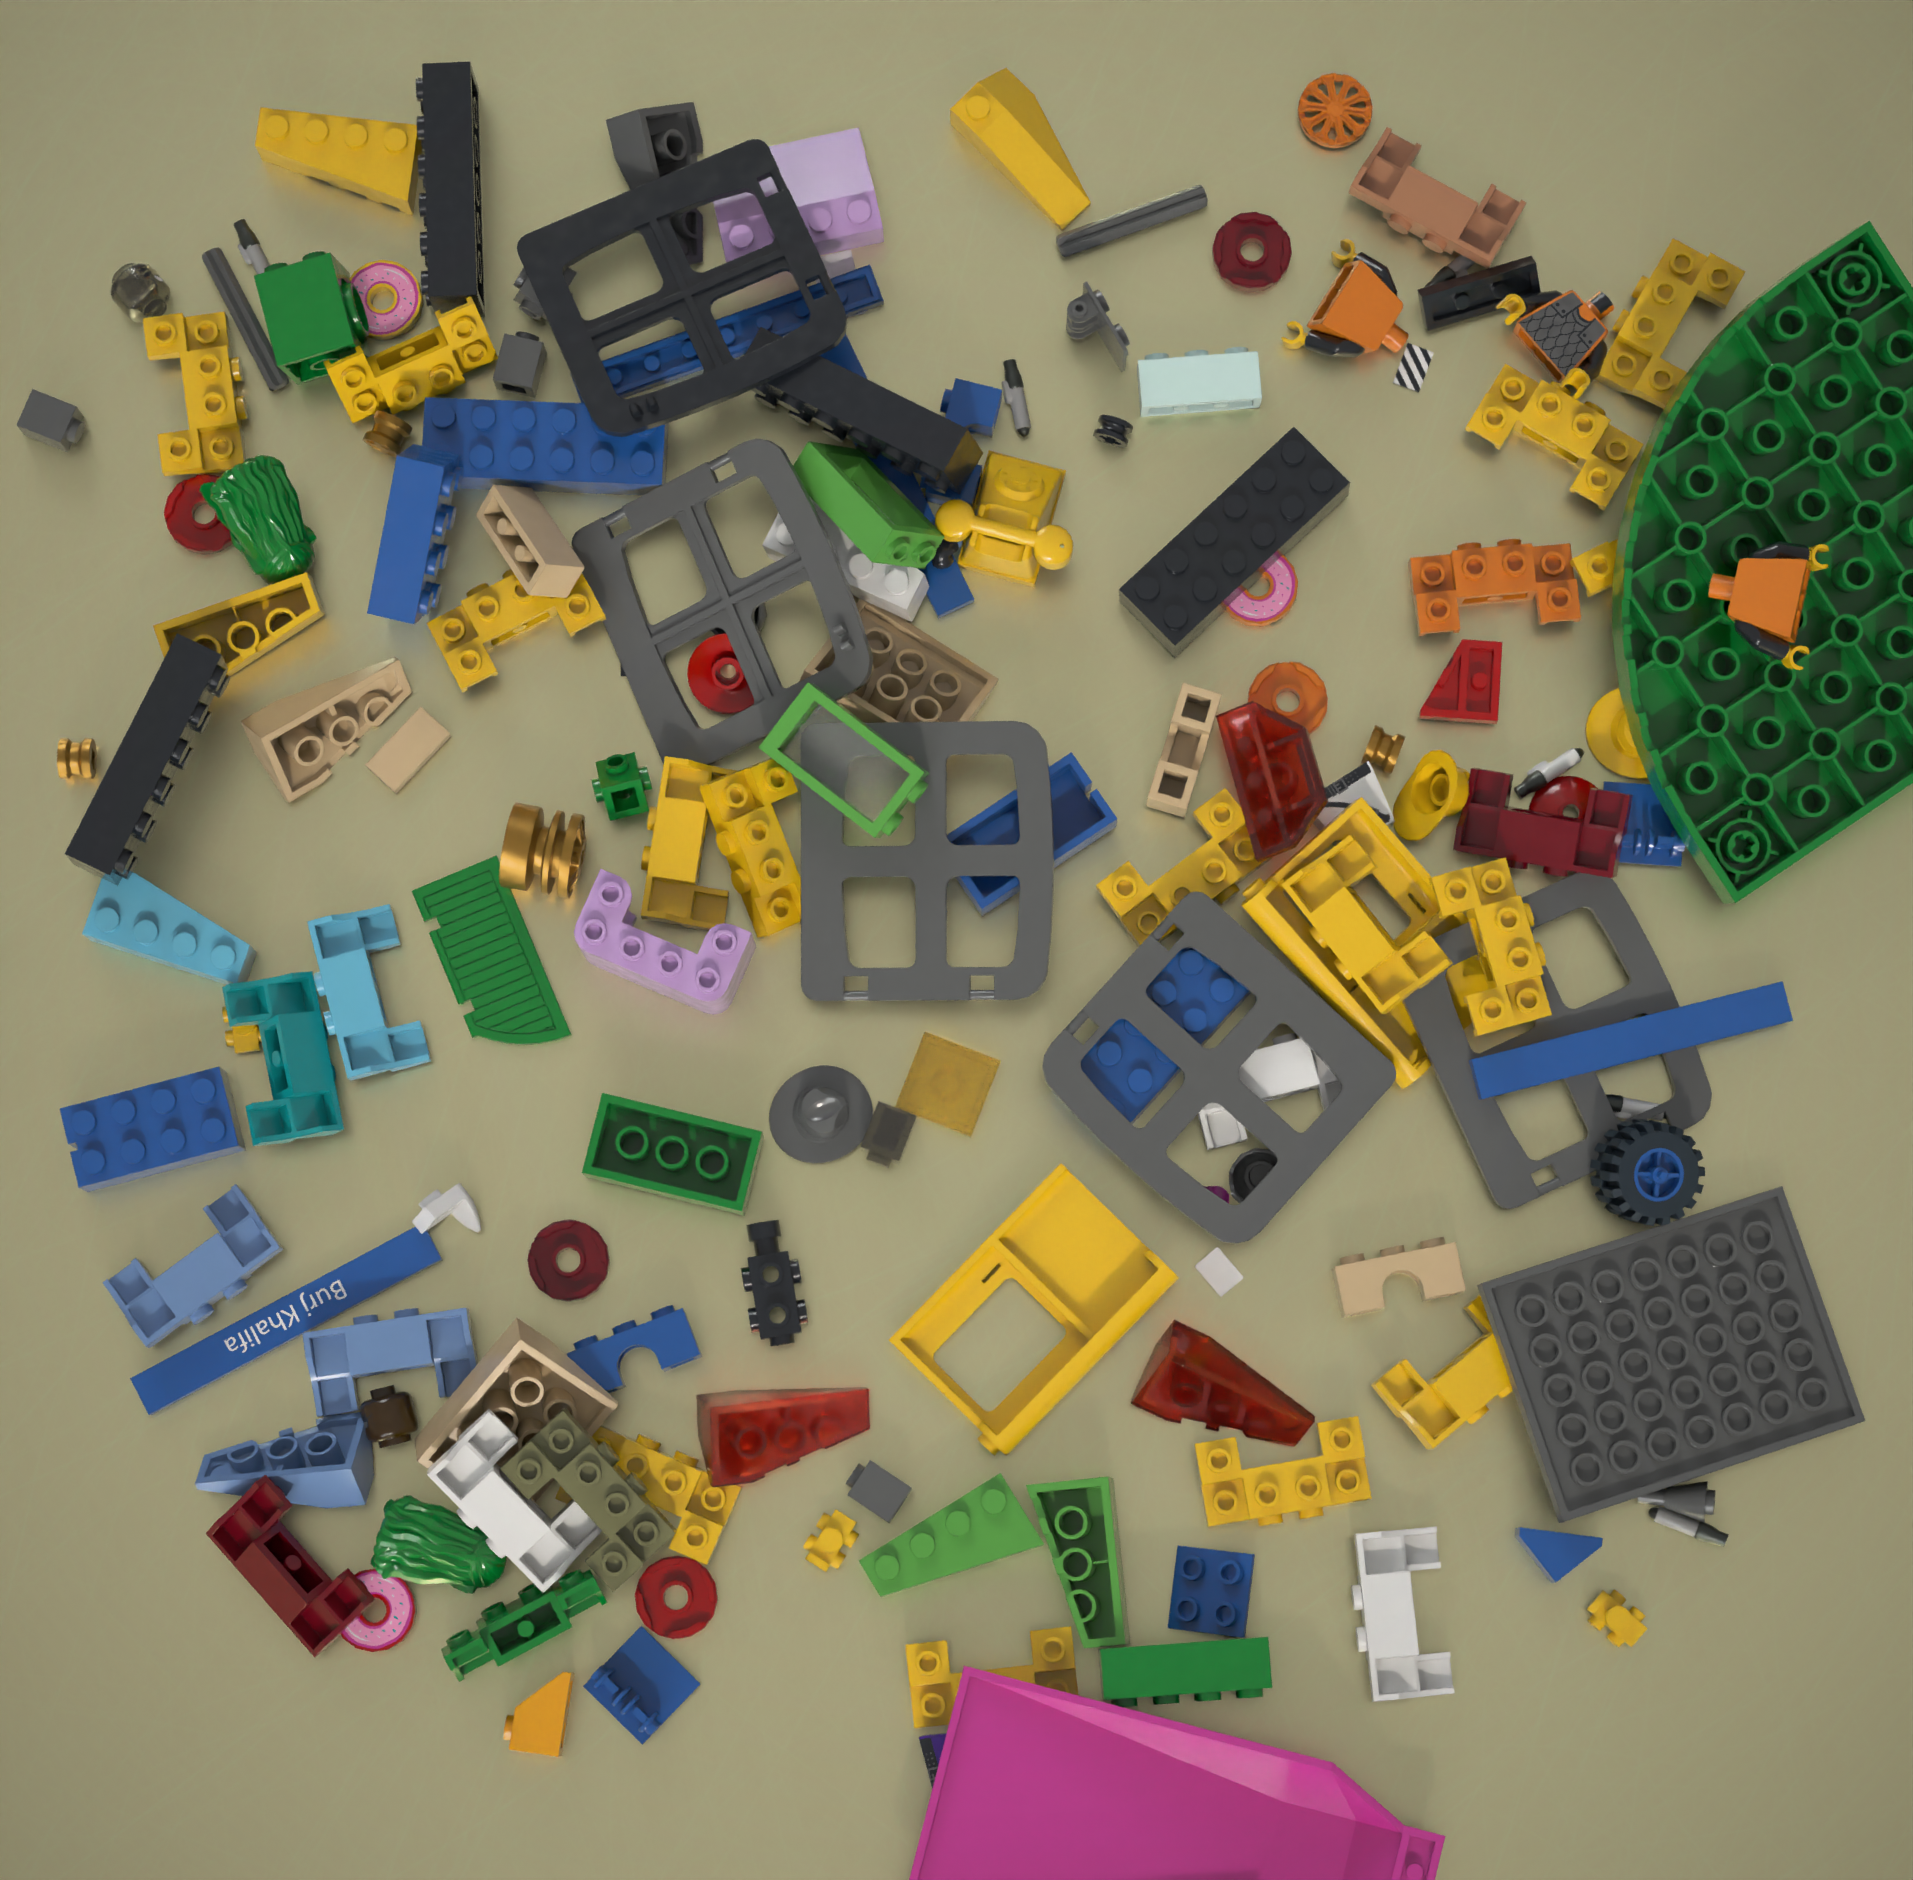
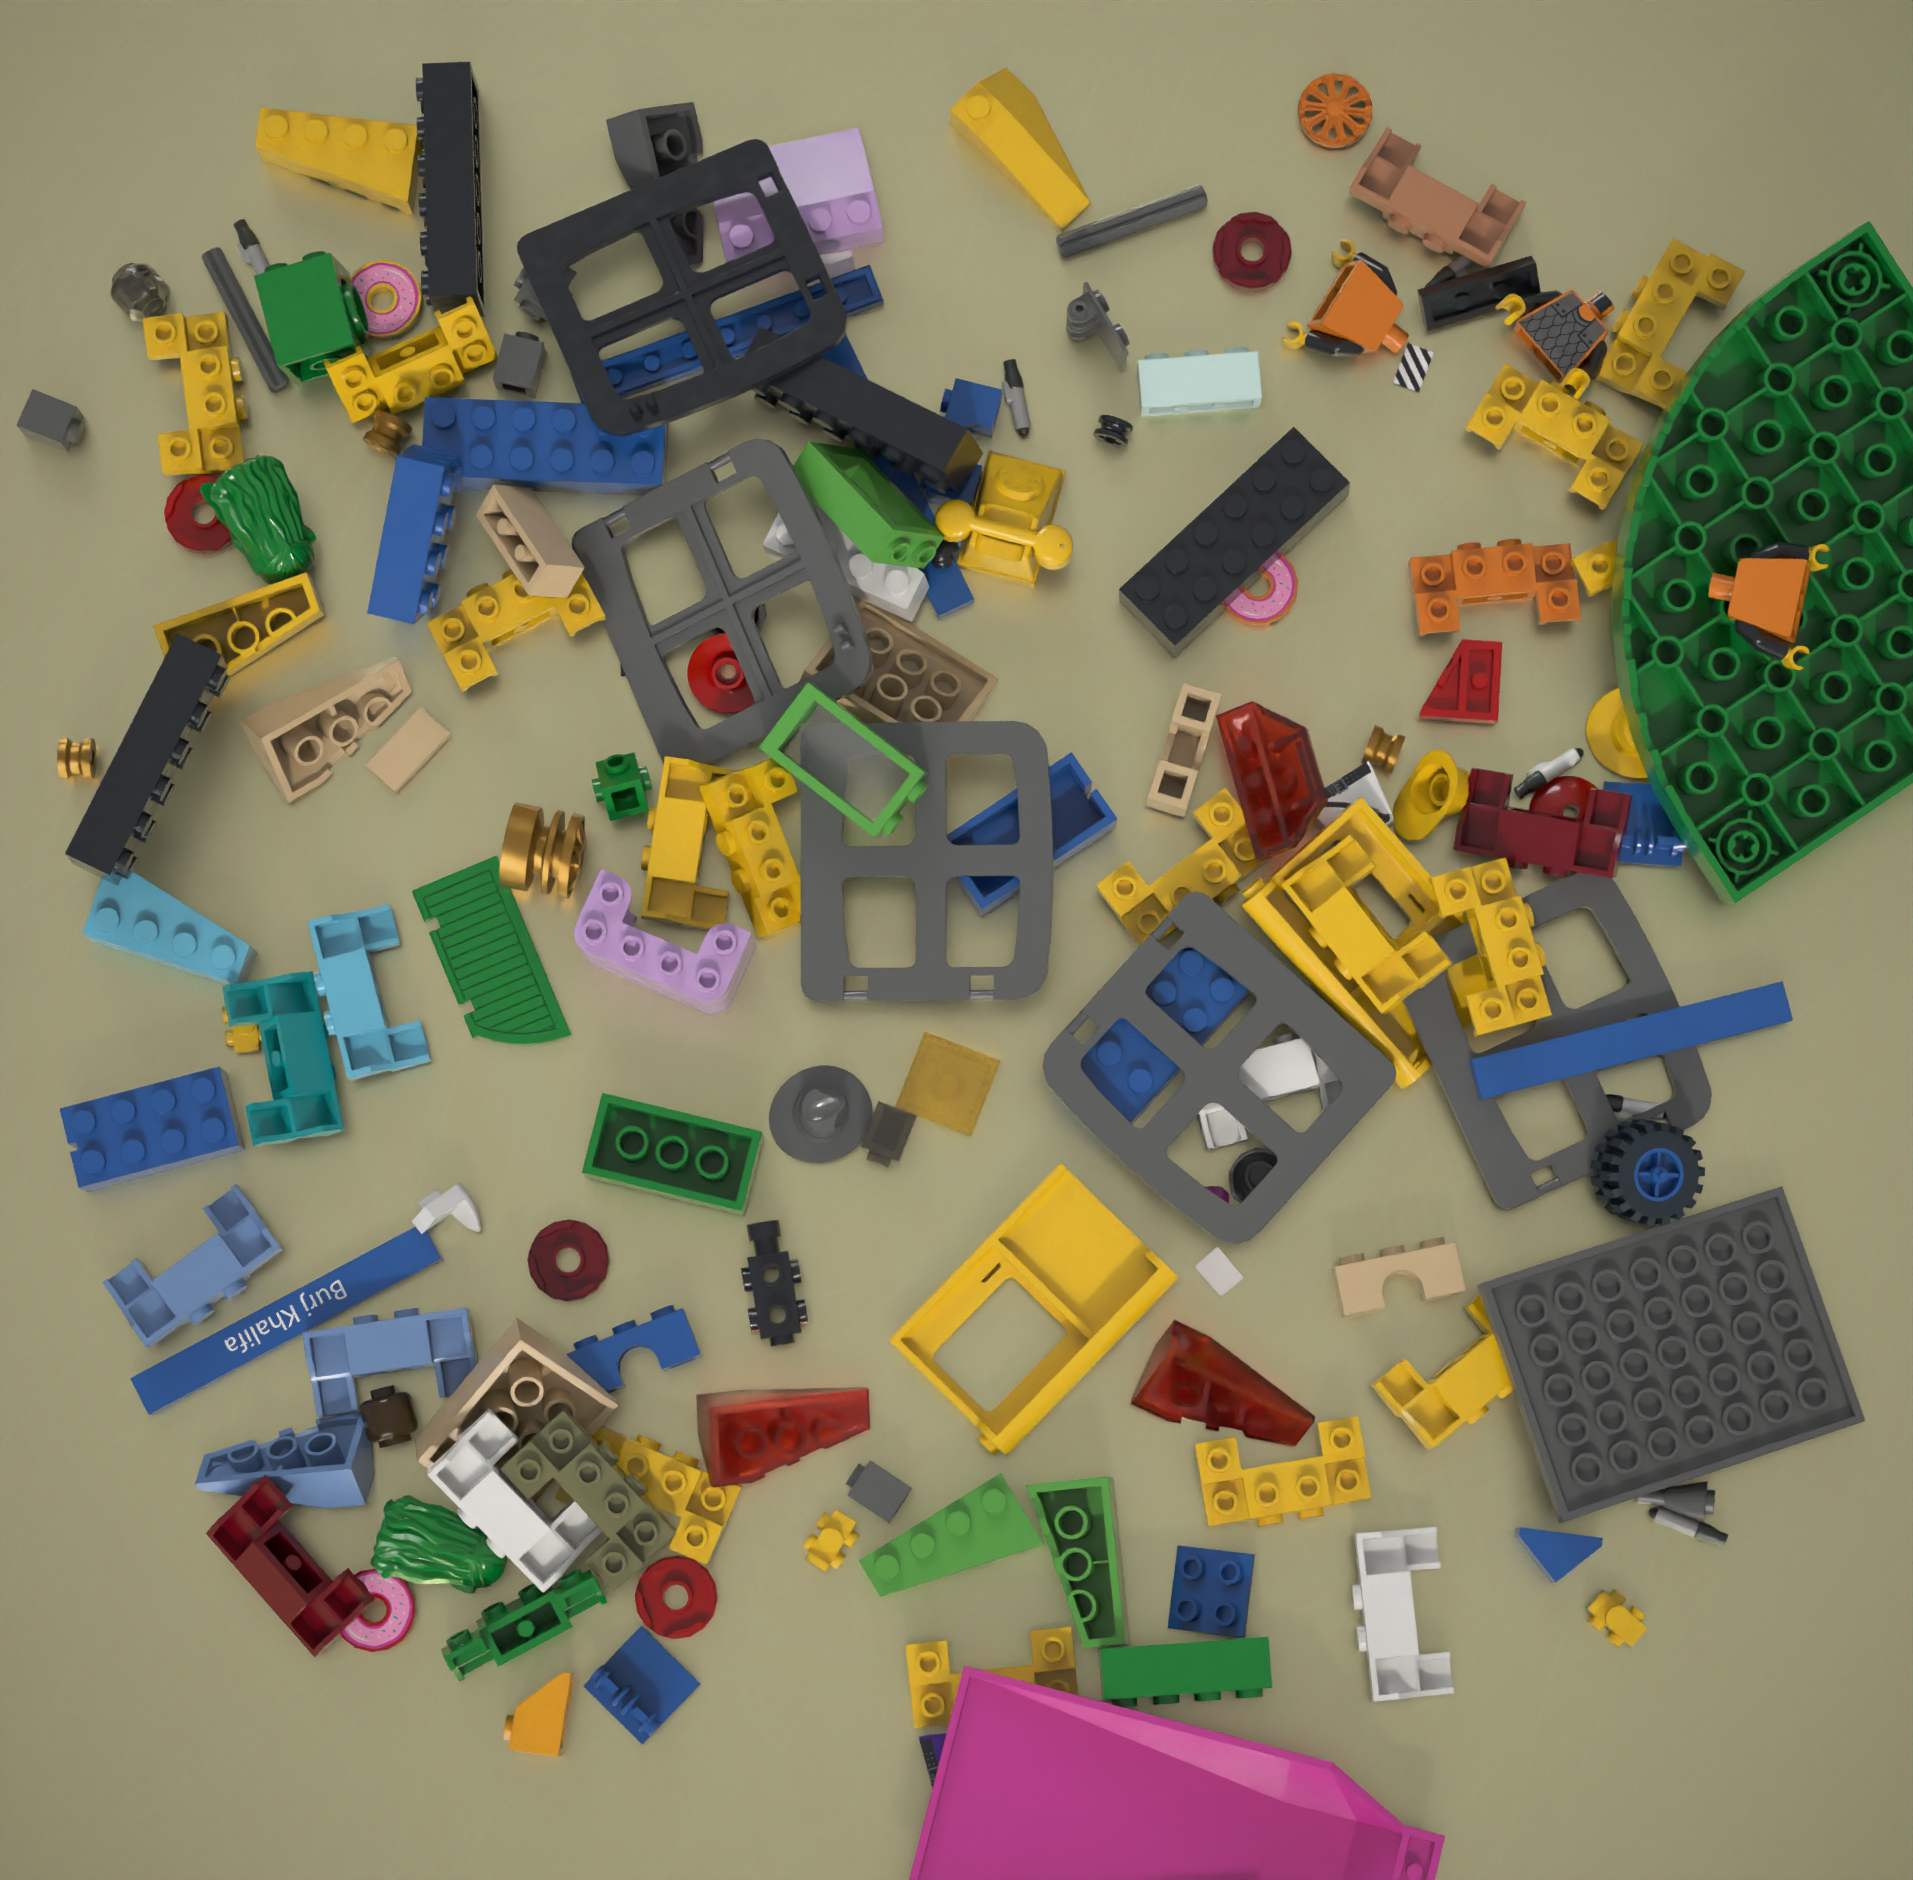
(1296, 679): orange tile -> none

